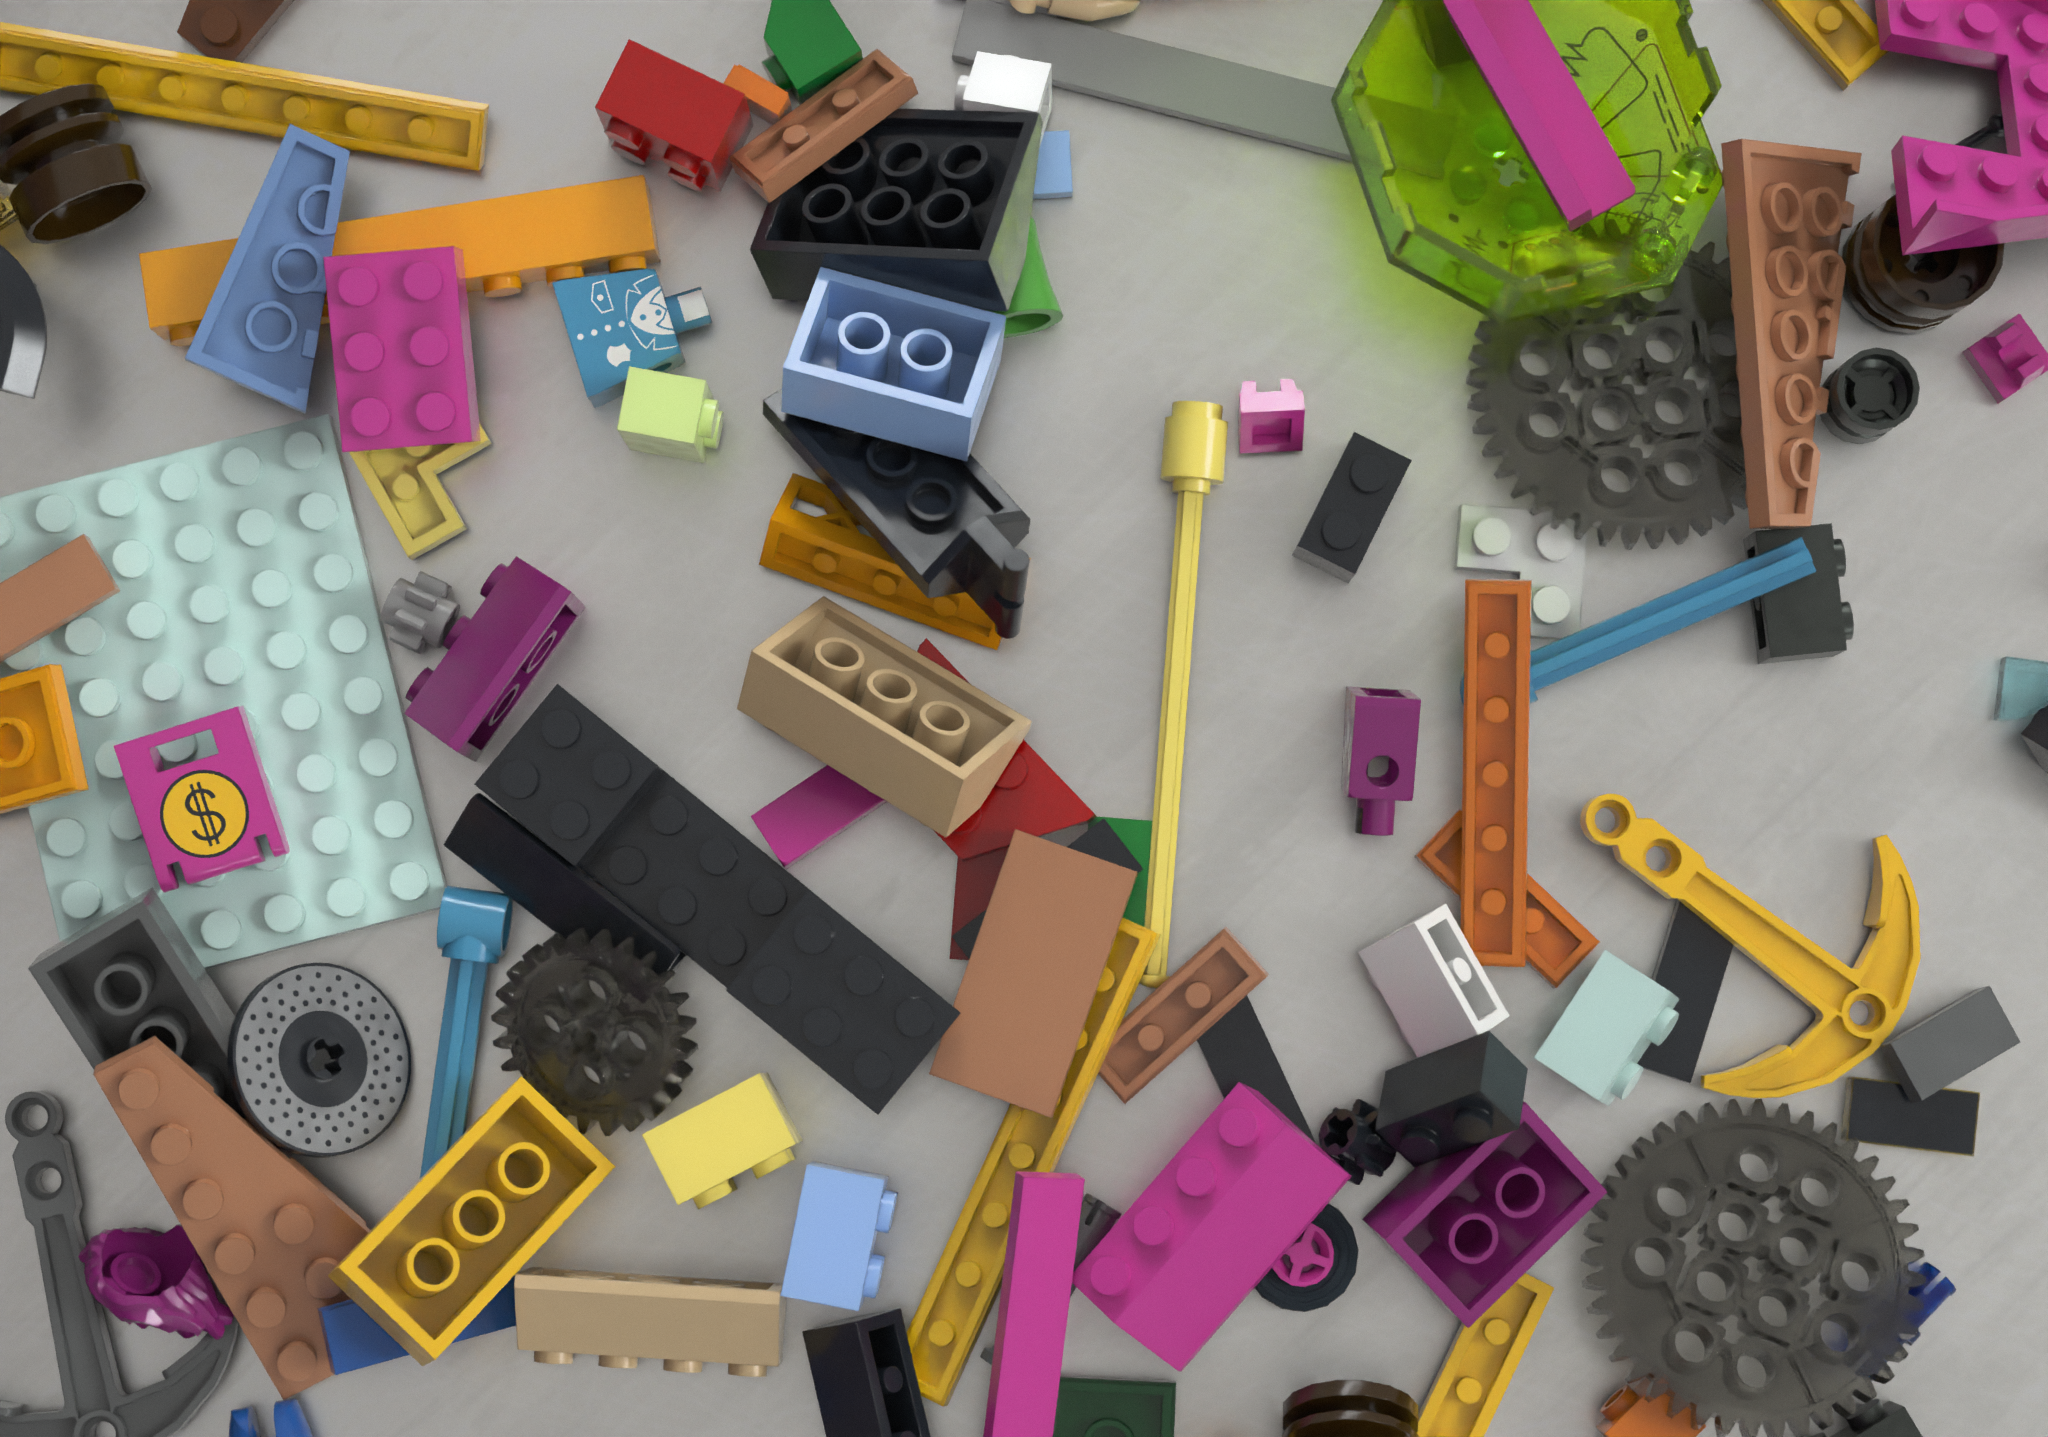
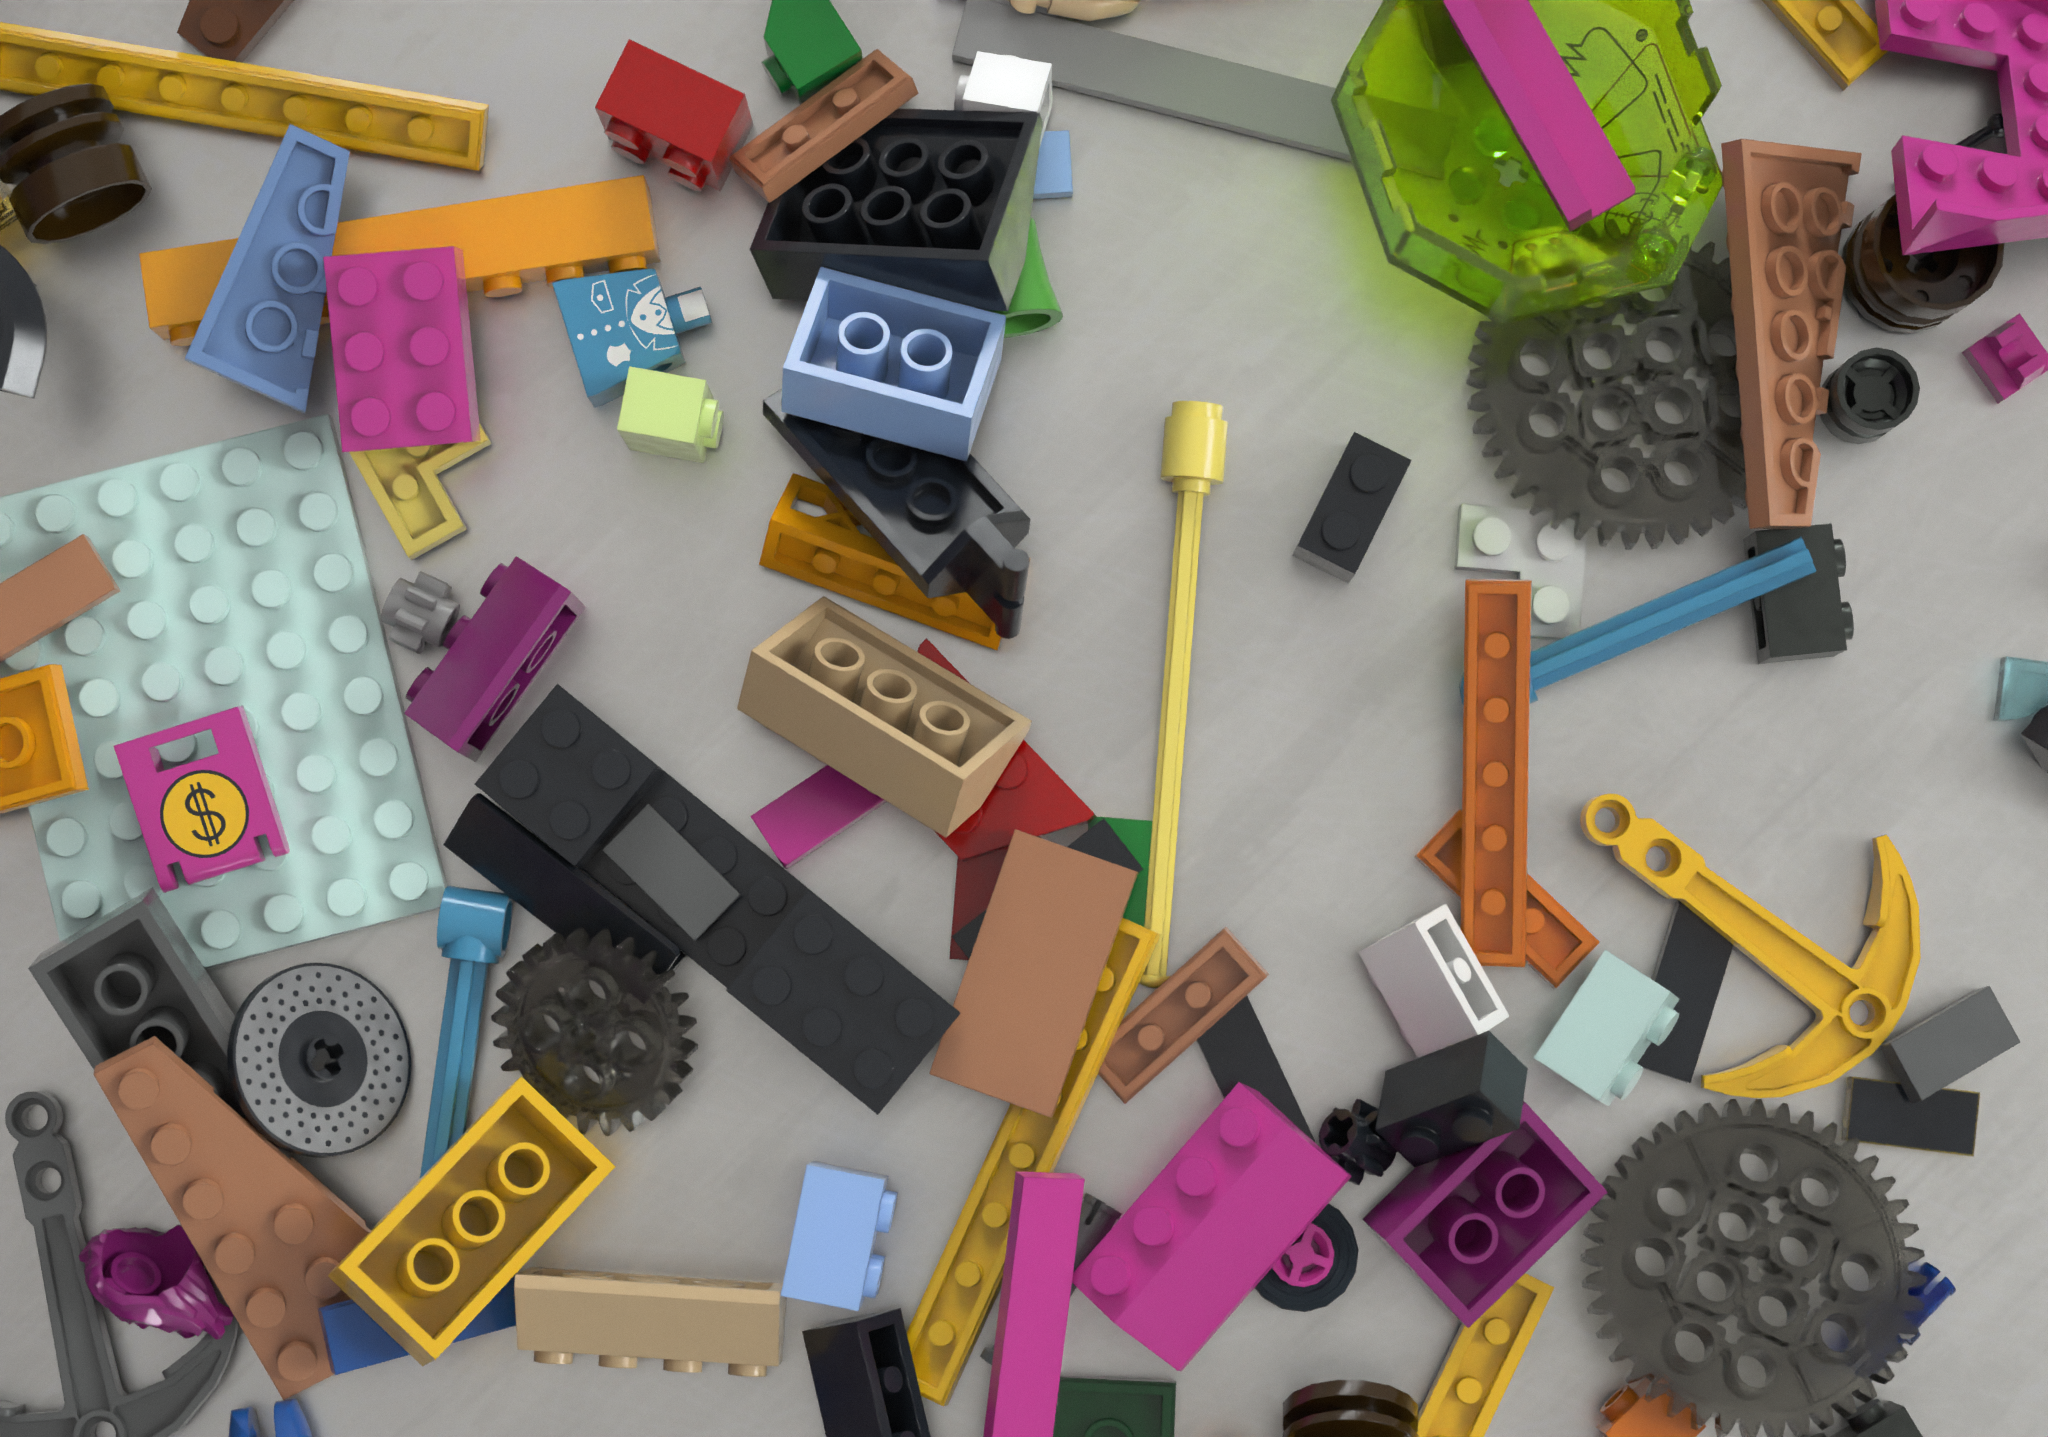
(672, 872): none -> dark grey tile
(722, 1139): light yellow brick -> none
(762, 96): orange tile -> none
(1270, 419): dark pink tile -> none
(1374, 726): magenta torso -> none

